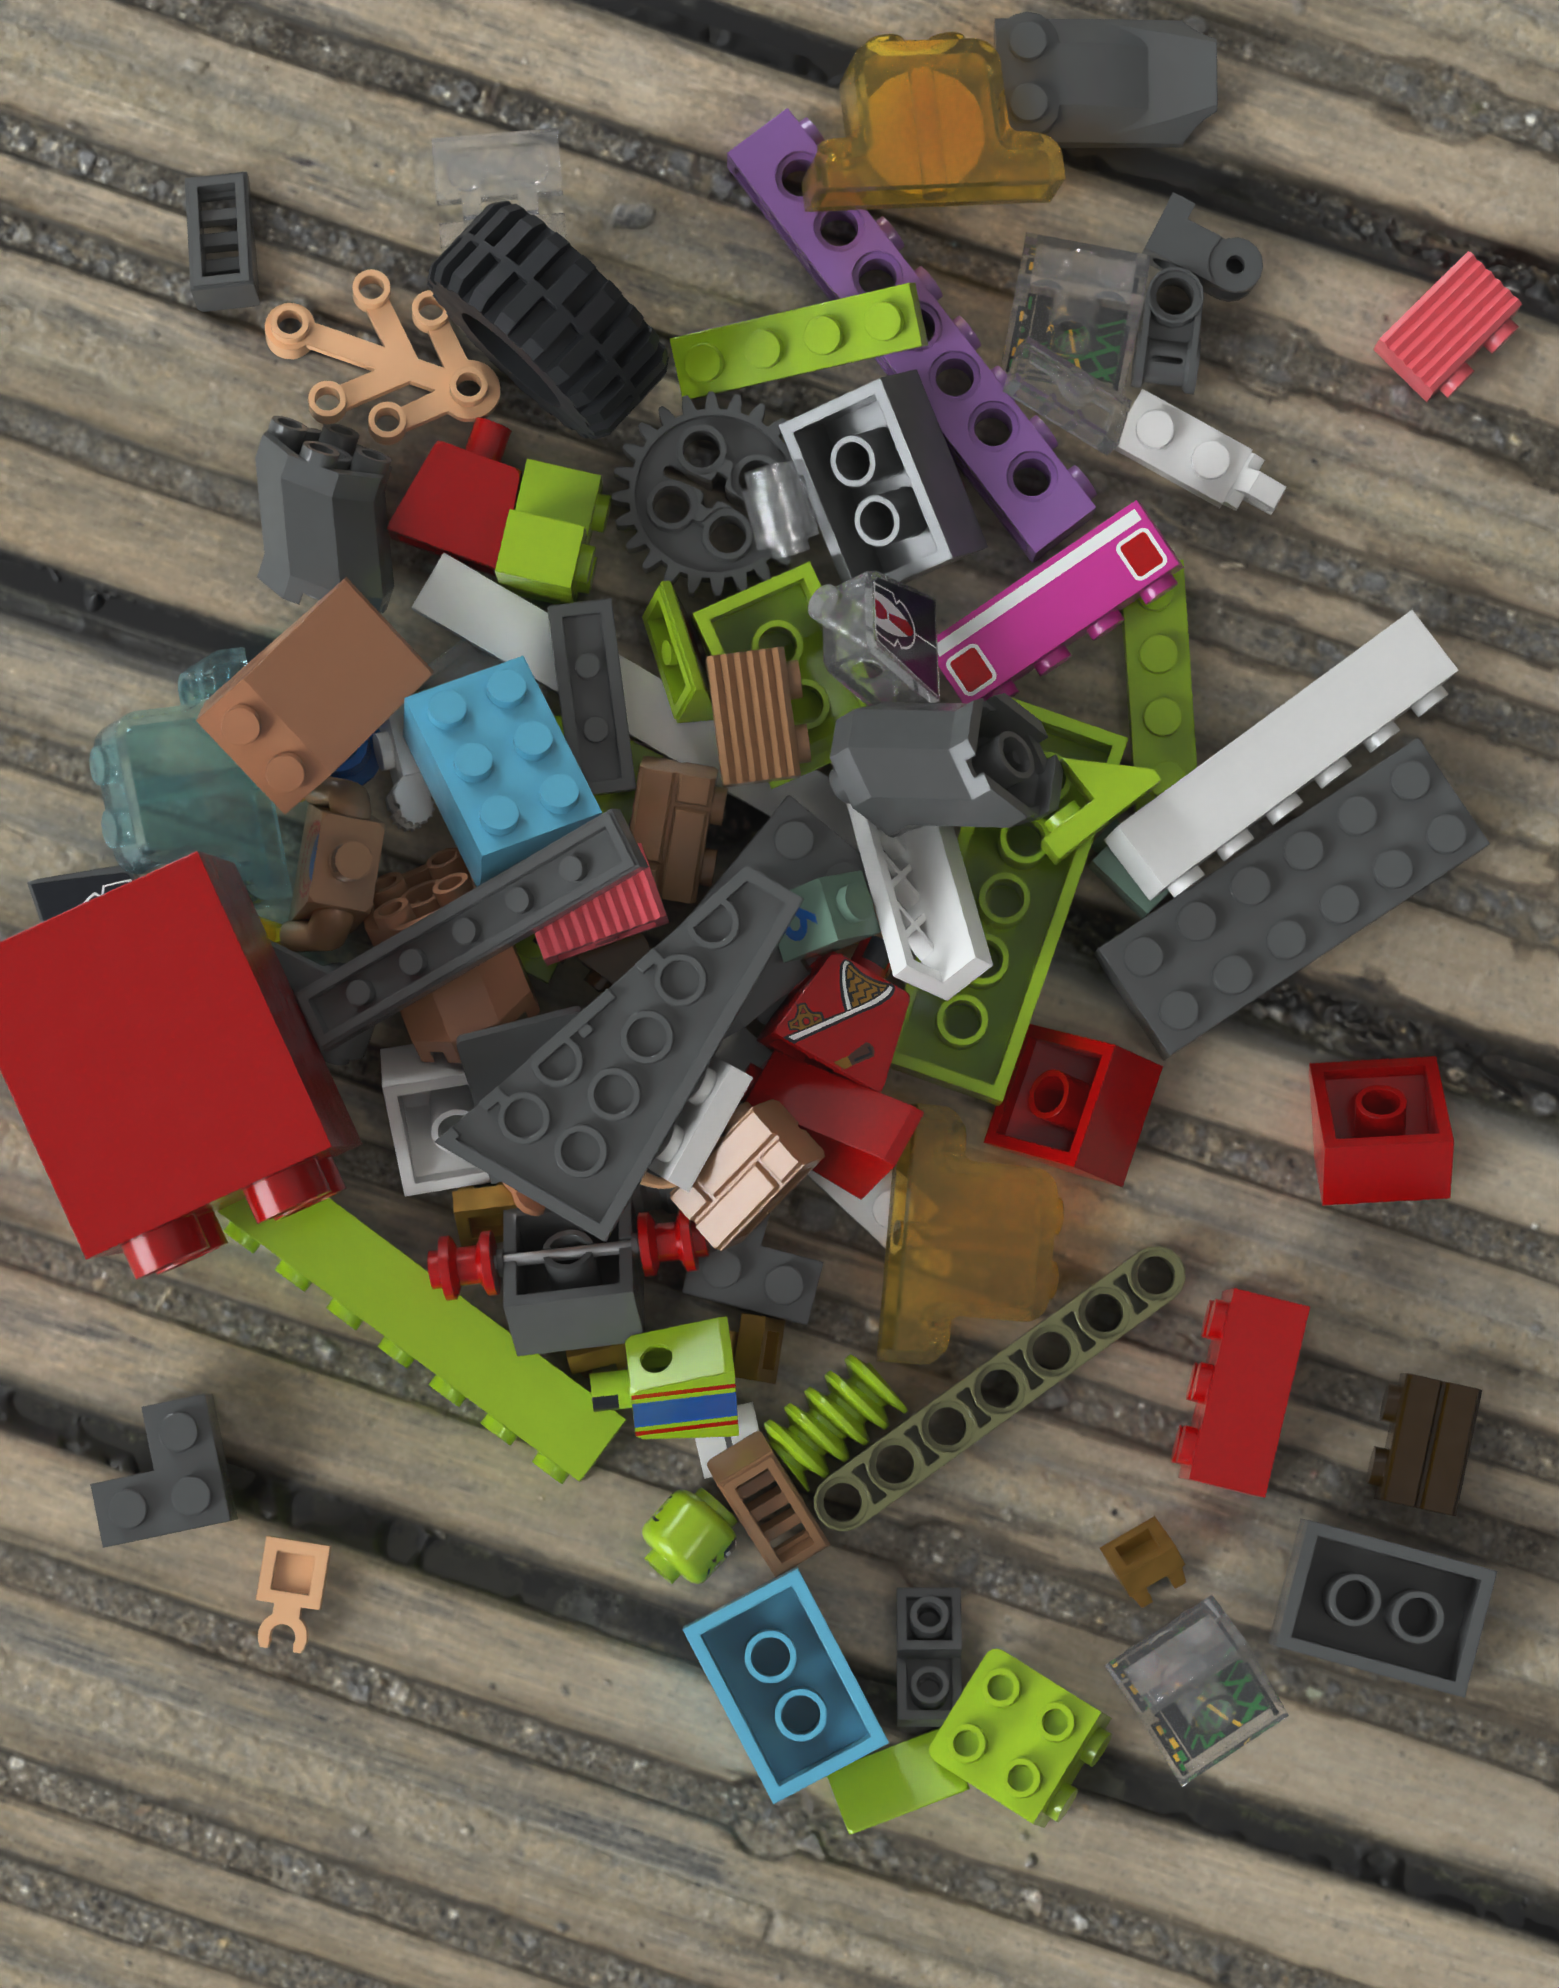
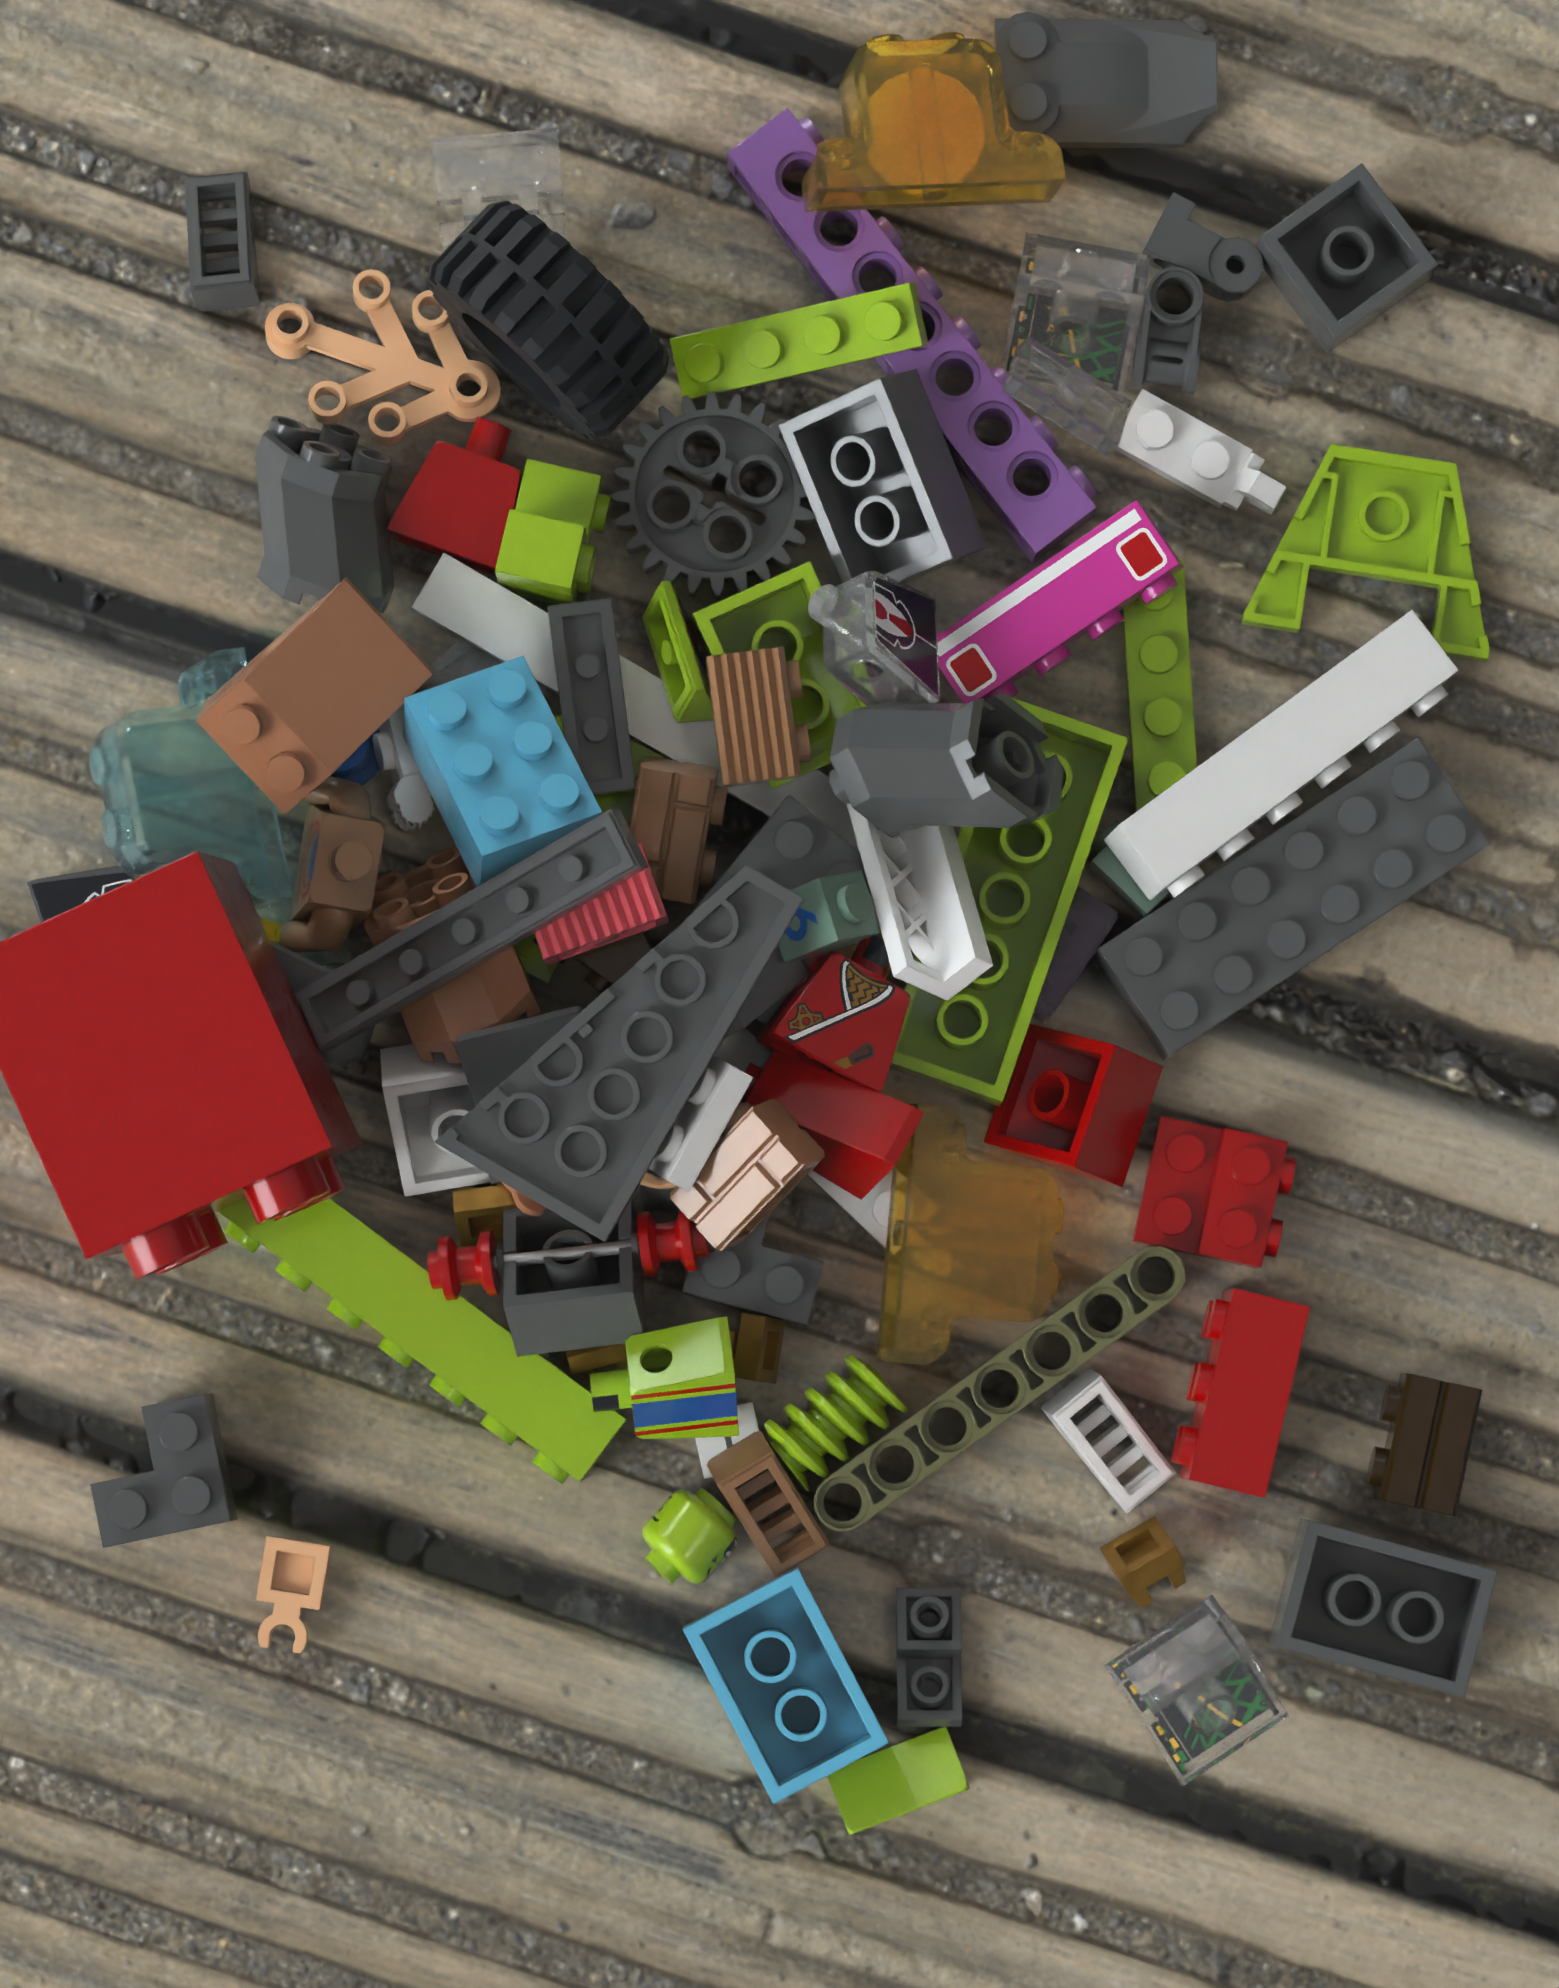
(779, 509): clear brick -> none
(1020, 1738): lime bracket -> none
(1075, 1397): none -> white slope
(1081, 936): none -> slope
(1109, 793): lime slope -> none
(1213, 1192): none -> red plate
(1345, 258): none -> dark grey brick
(1380, 1131): red slope -> none
(1382, 522): none -> lime wing
(1449, 327): coral brick -> none

